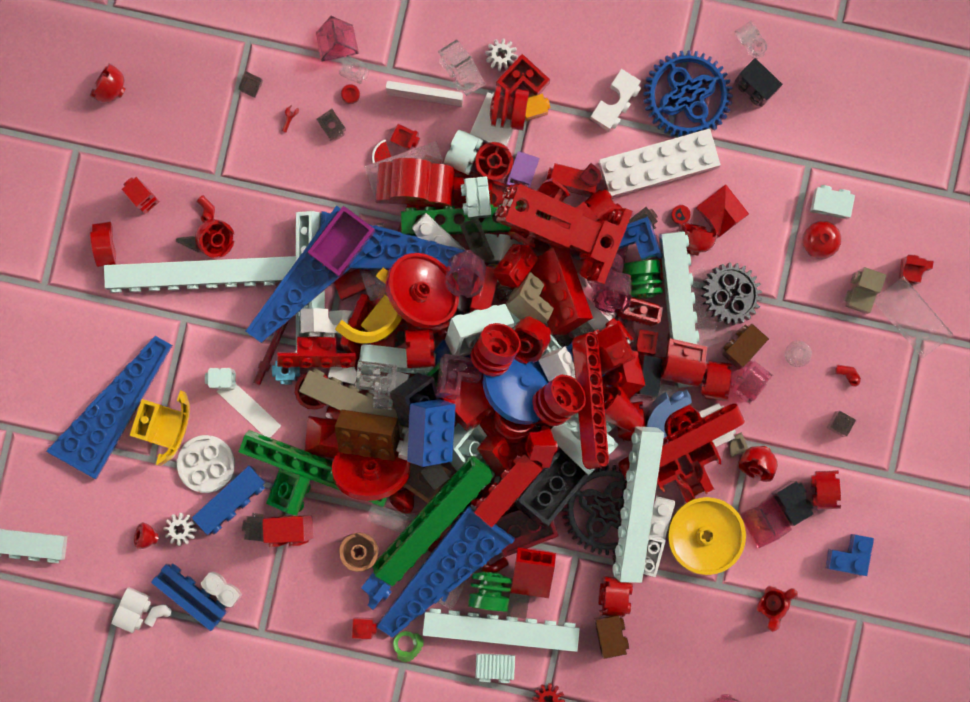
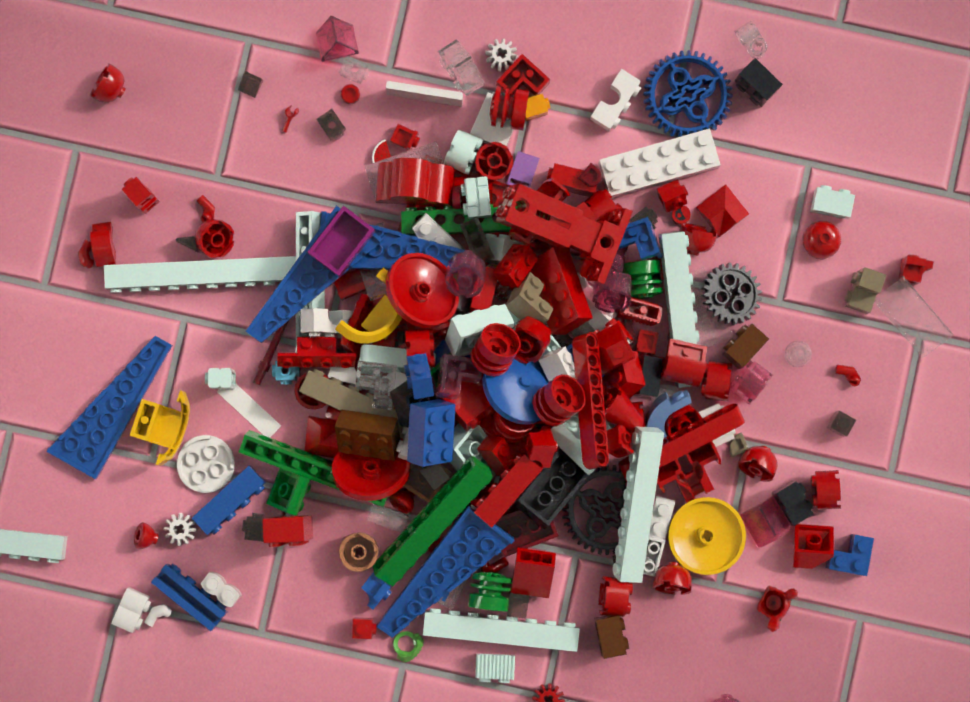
(83, 254): none -> red arm
(420, 376): none -> blue brick
(456, 197): none -> dark red tile
(619, 442): none -> red brick
(672, 195): none -> red brick
(672, 579): none -> red cylinder
(812, 545): none -> red slope

